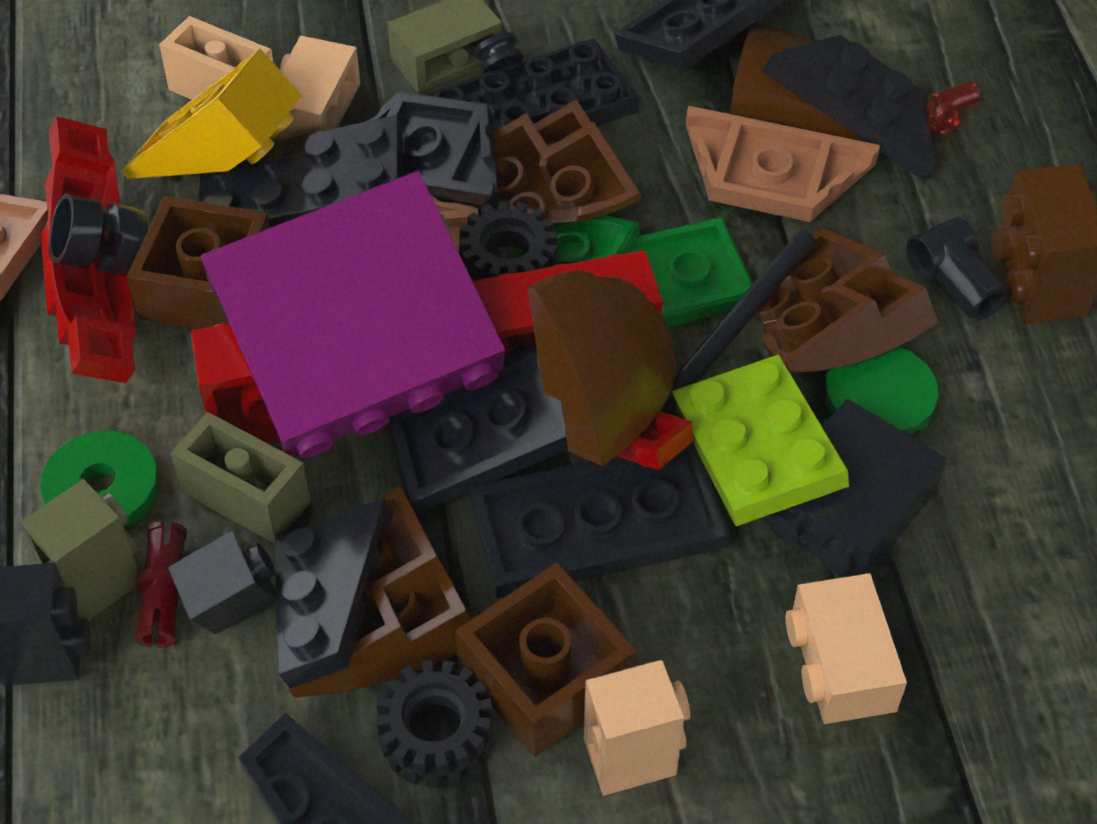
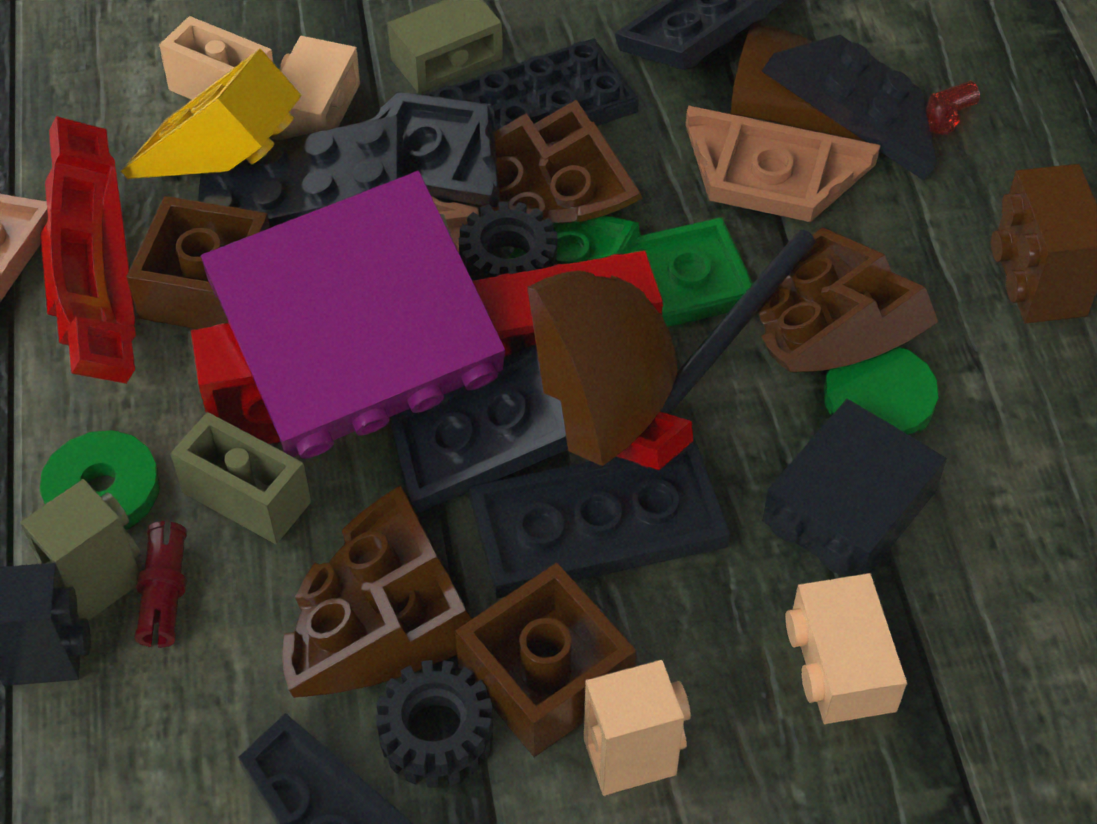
(88, 234): black wheel -> none
(224, 582): black brick -> none
(321, 590): black wing -> none
(498, 52): black bush -> none
(760, 440): lime plate -> none
(953, 258): black piece -> none

